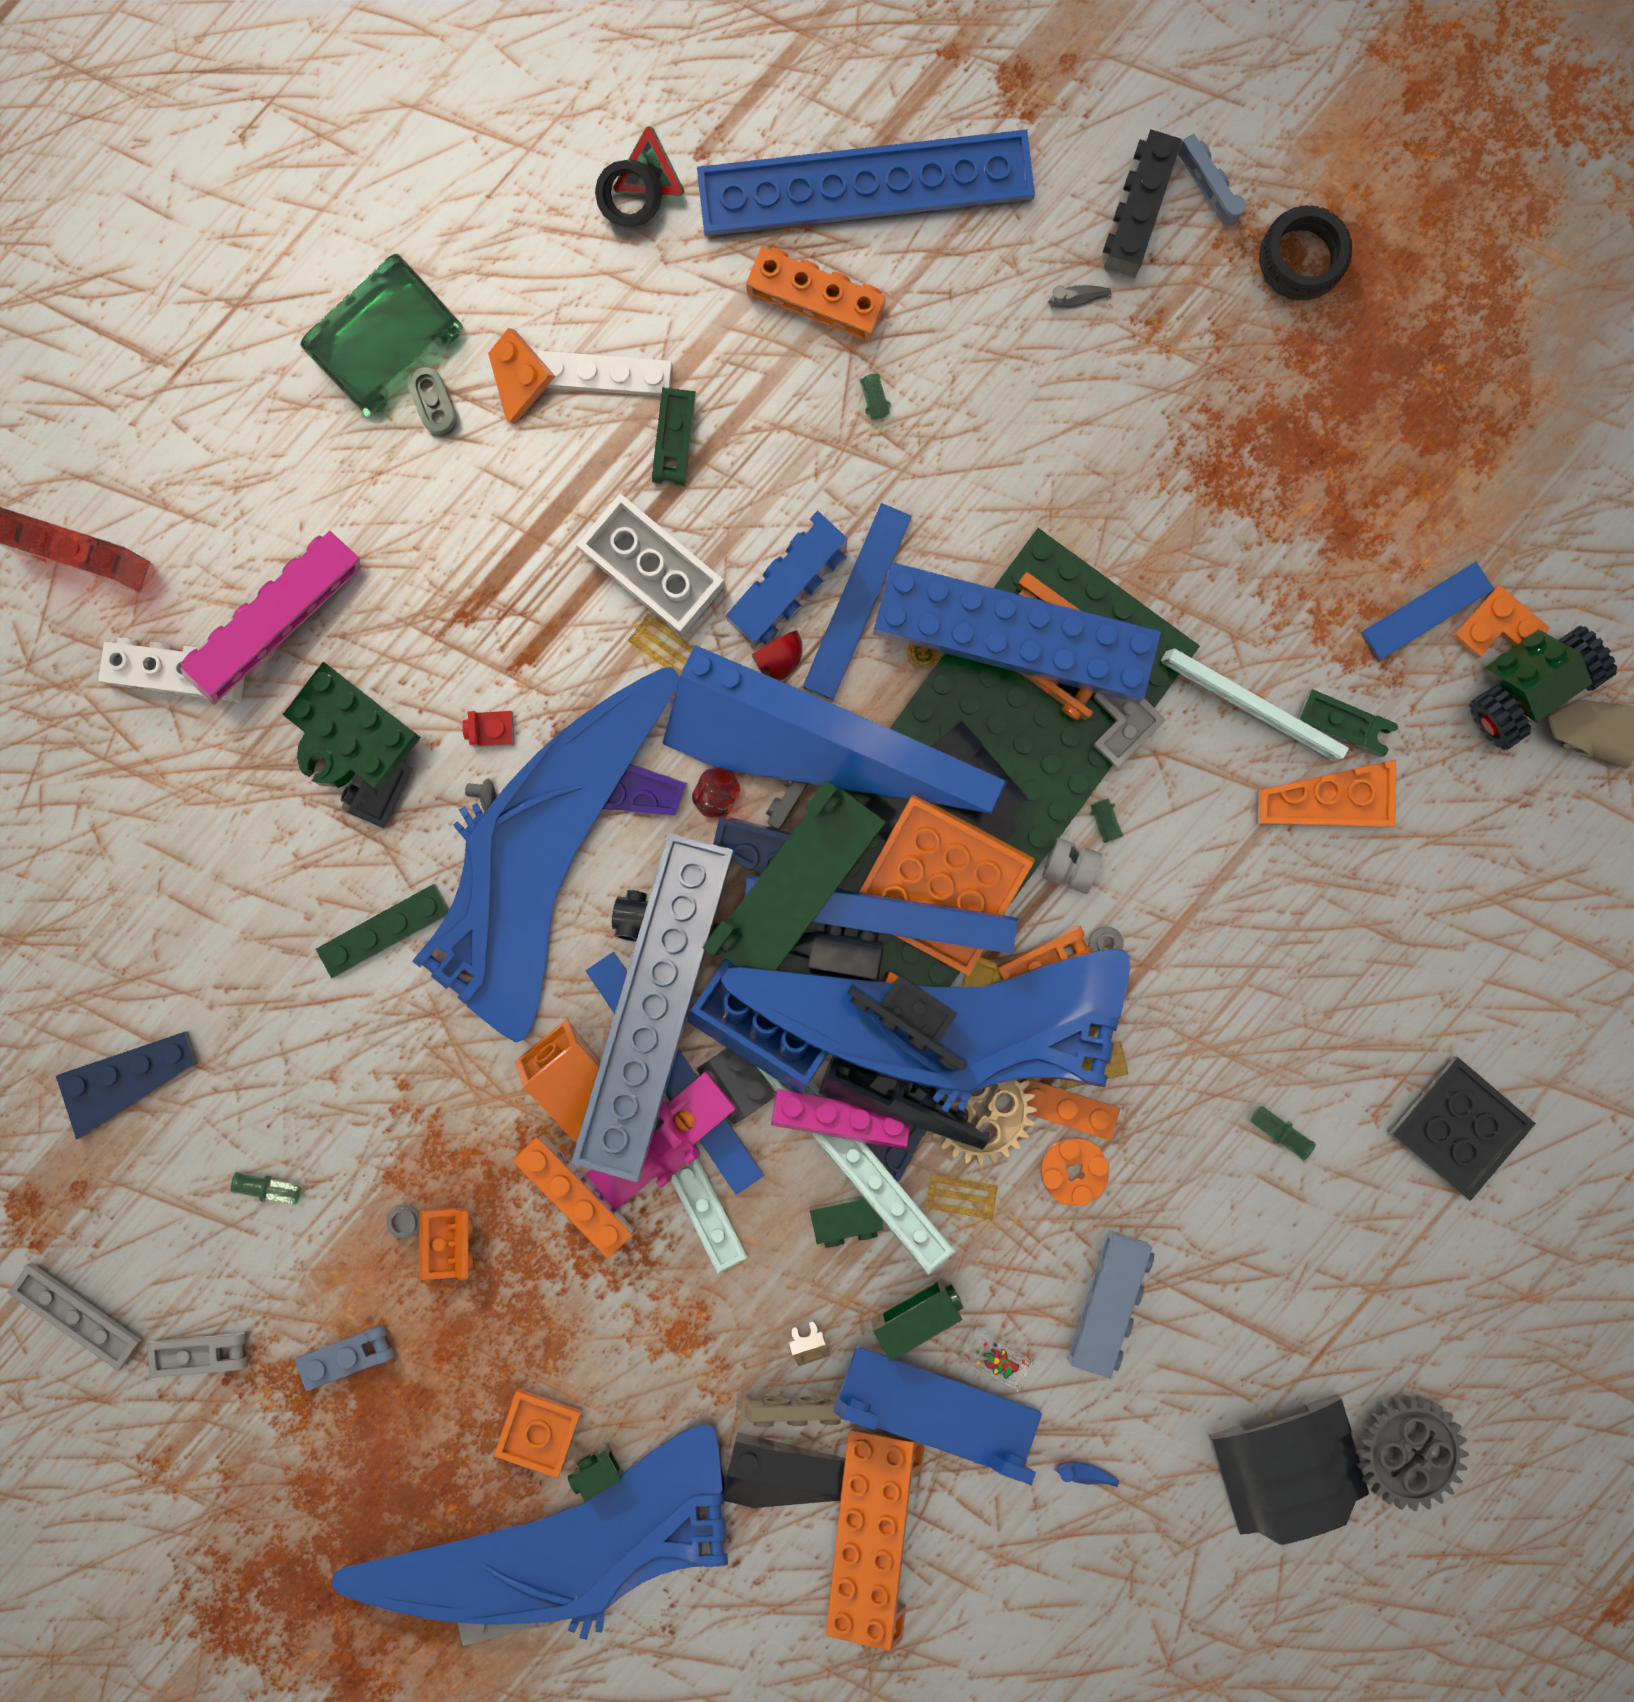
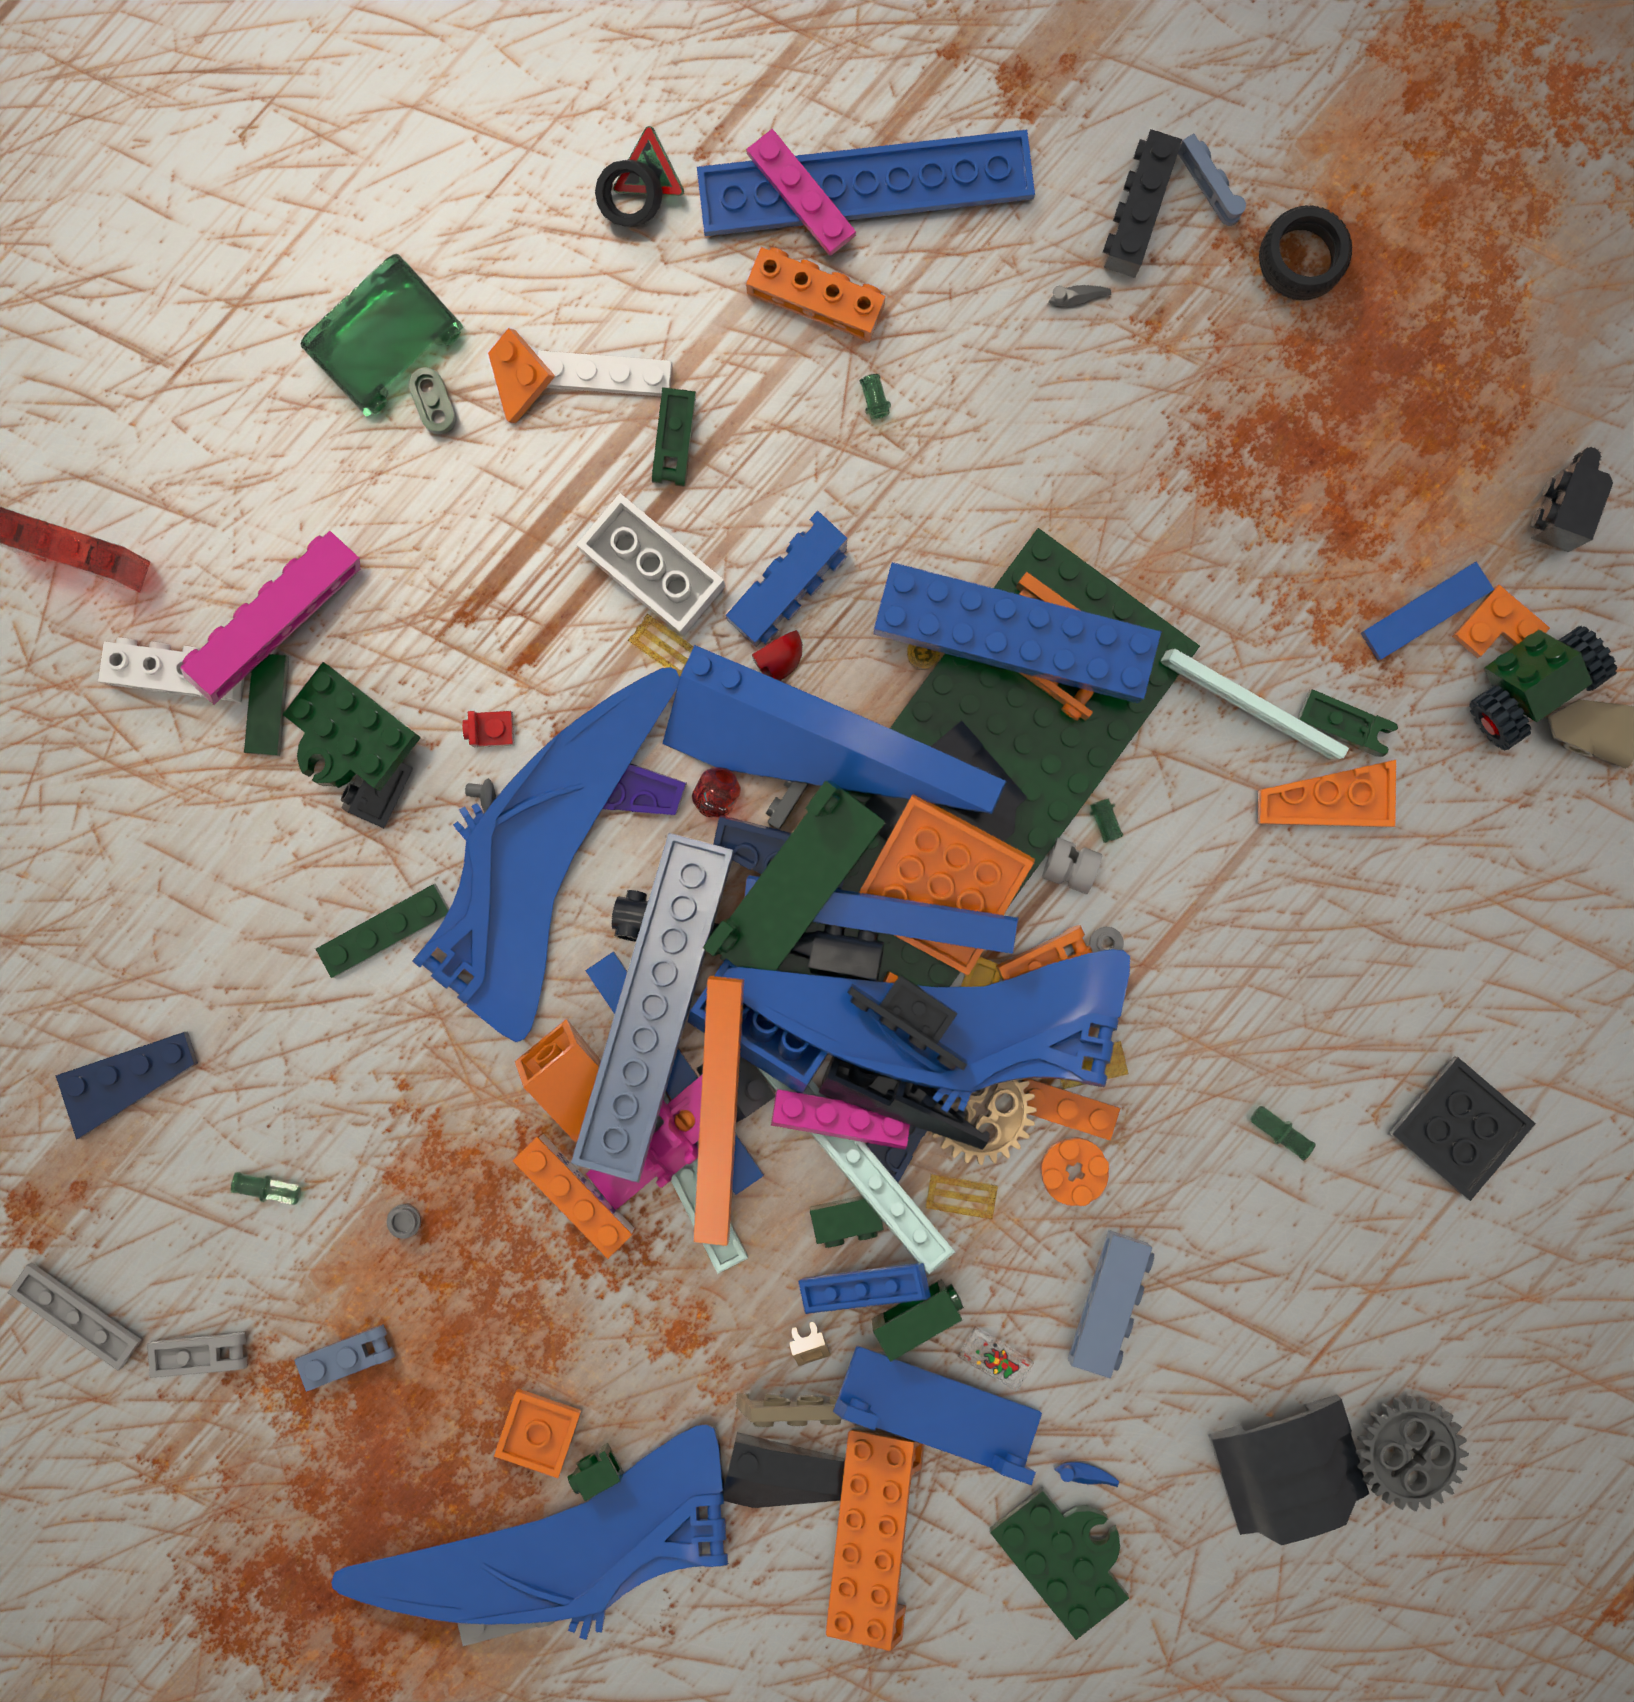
(266, 706): none -> dark green tile
(444, 1244): orange bracket -> none
(718, 1110): none -> orange tile
(801, 192): none -> dark pink plate
(857, 601): blue tile -> none
(864, 1288): none -> blue tile
(1063, 1559): none -> dark green plate
(1132, 727): light grey plate -> none
(1573, 503): none -> black hinge

